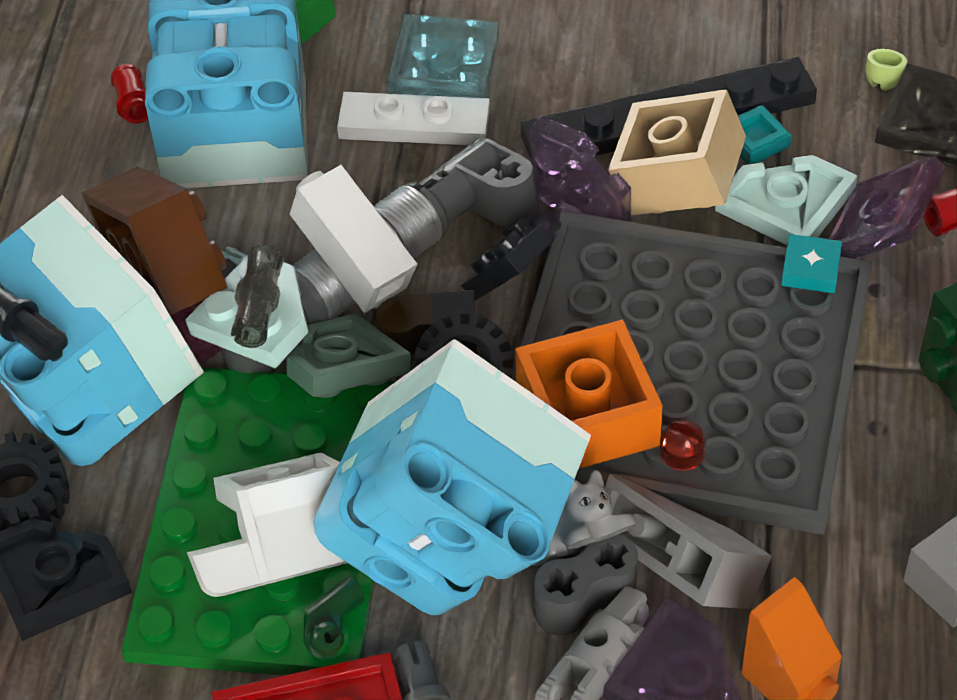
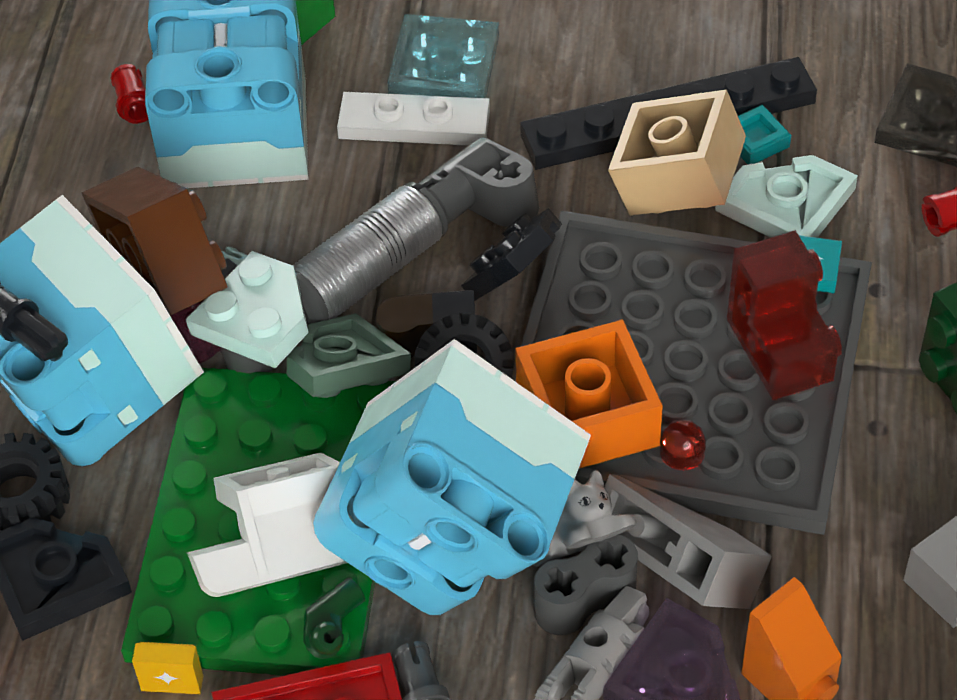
(168, 667): none -> yellow tile
(257, 296): clear smoke pin -> none
(352, 237): white brick -> none
(571, 176): clear purple plate -> none
(777, 315): none -> clear red brick
(885, 68): yellowish green hinge -> none
(887, 208): clear purple plate -> none

